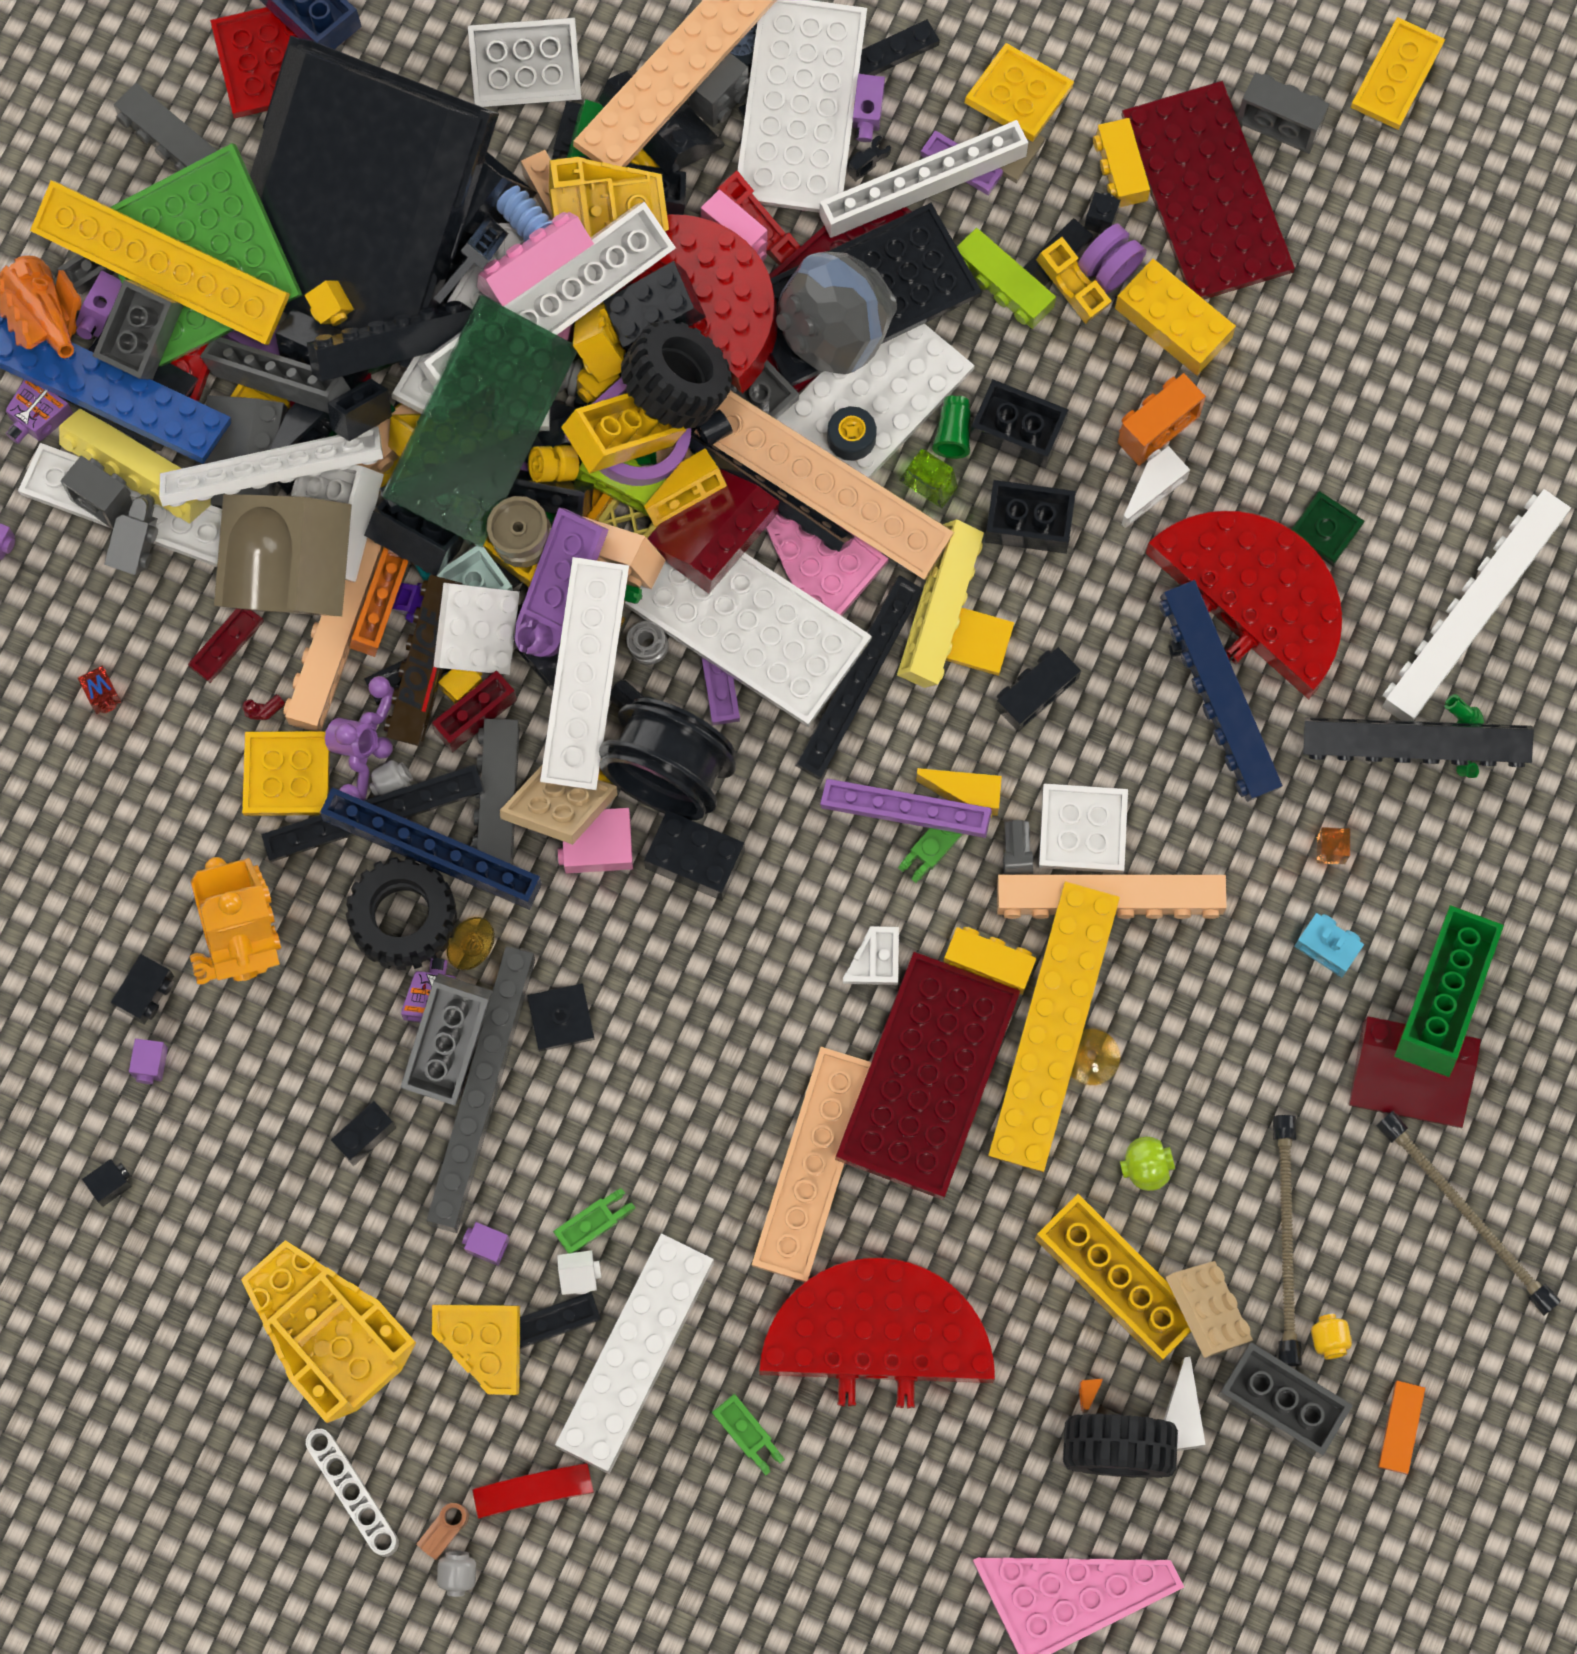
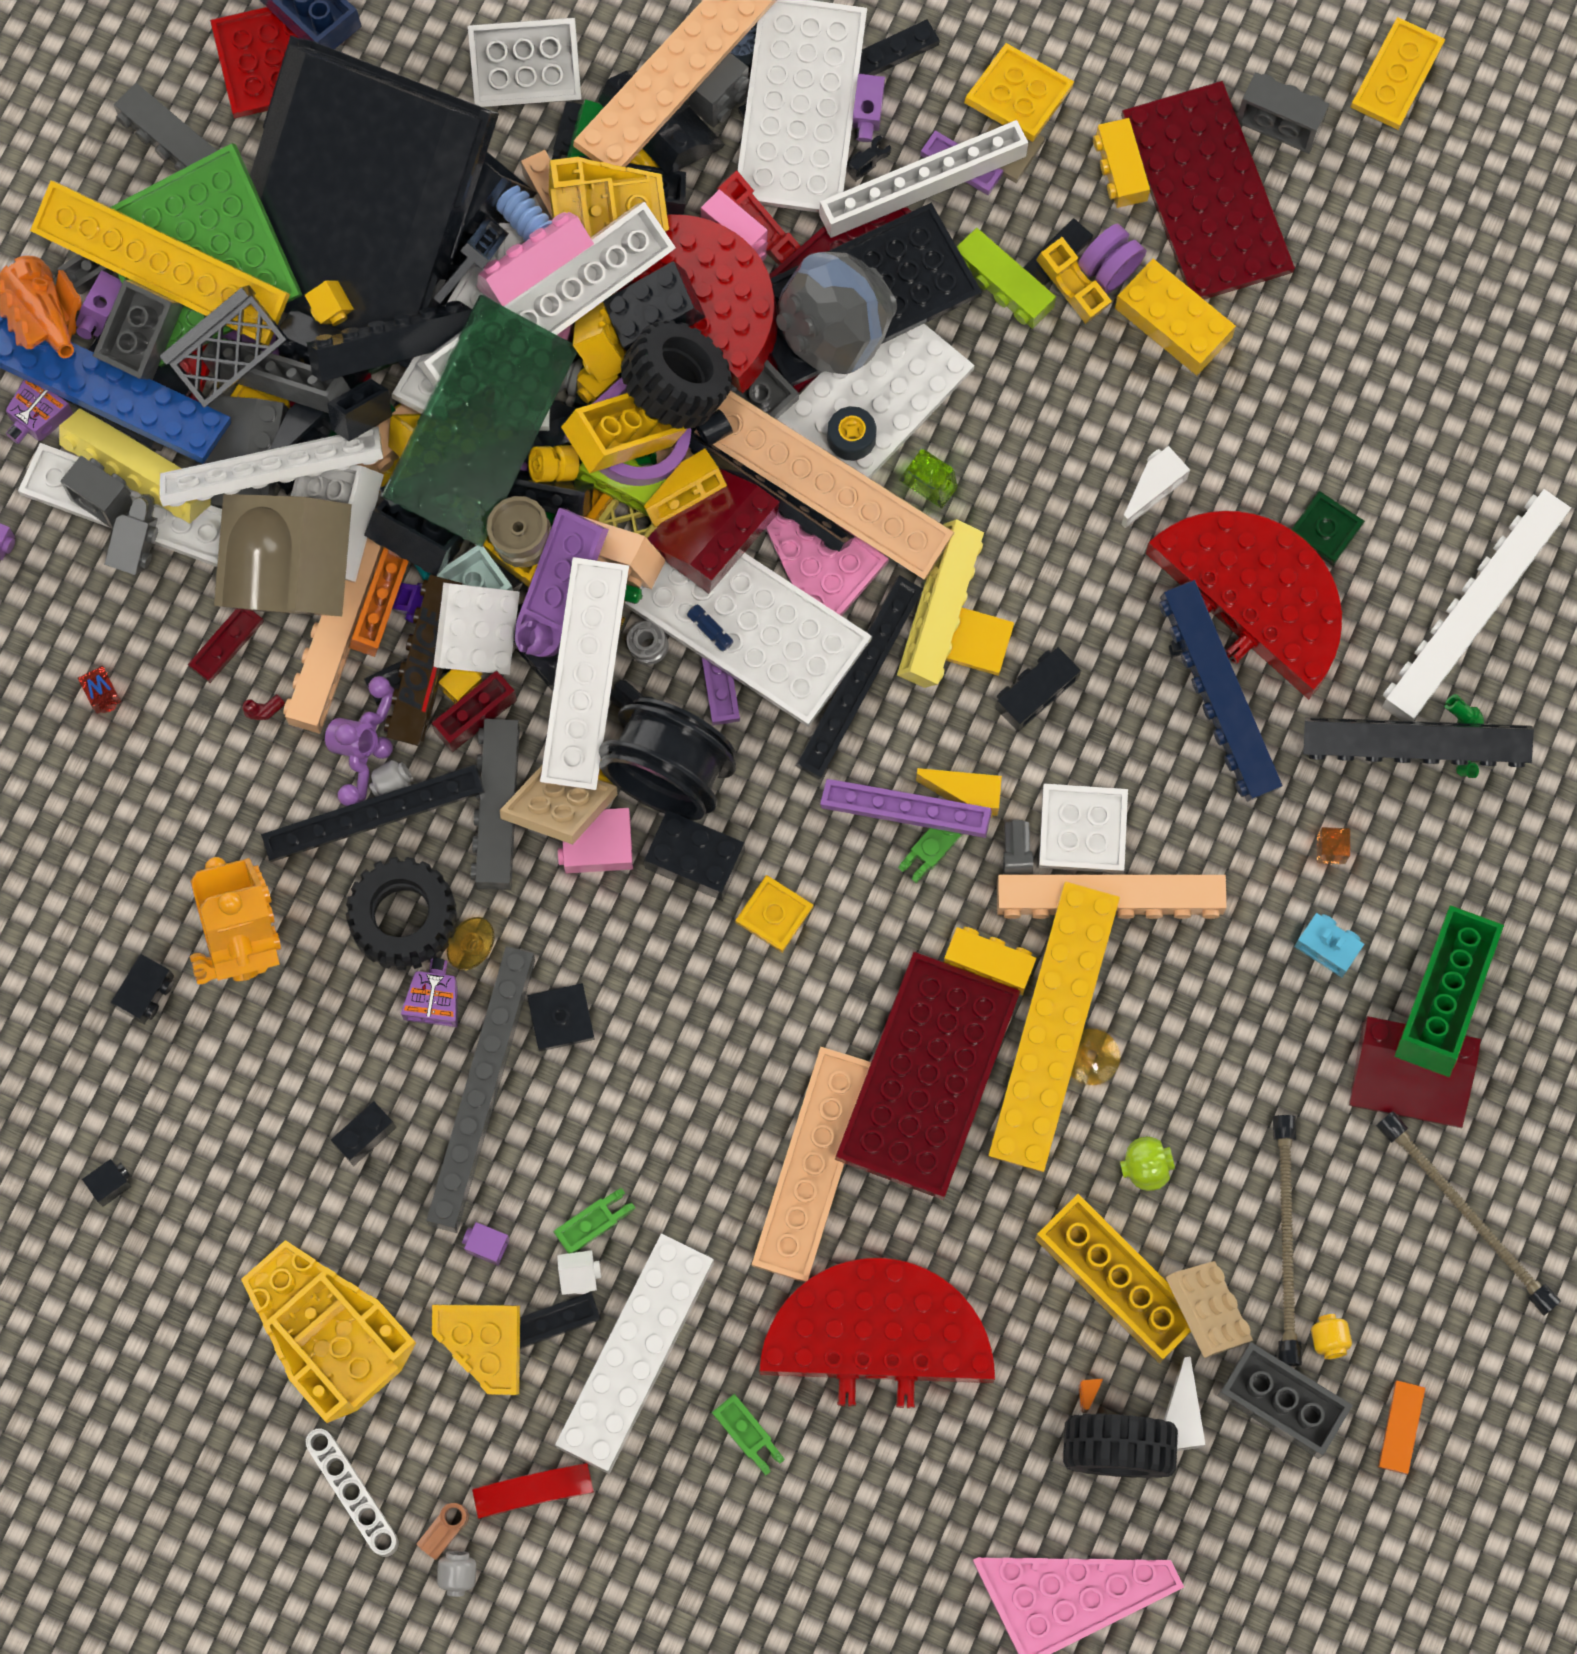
(148, 1061): medium lavender brick -> none
(210, 326): none -> fence
(285, 773): yellow plate -> none
(431, 848): dark blue brick -> none
(446, 1039): dark grey brick -> none
(710, 627): none -> dark blue axle
(774, 913): none -> yellow tile
(876, 958): white wing -> none
(953, 428): green plant -> none
(1019, 423): black brick -> none
(1030, 516): black brick -> none
(1102, 212): black brick -> none
(1160, 418): orange brick -> none

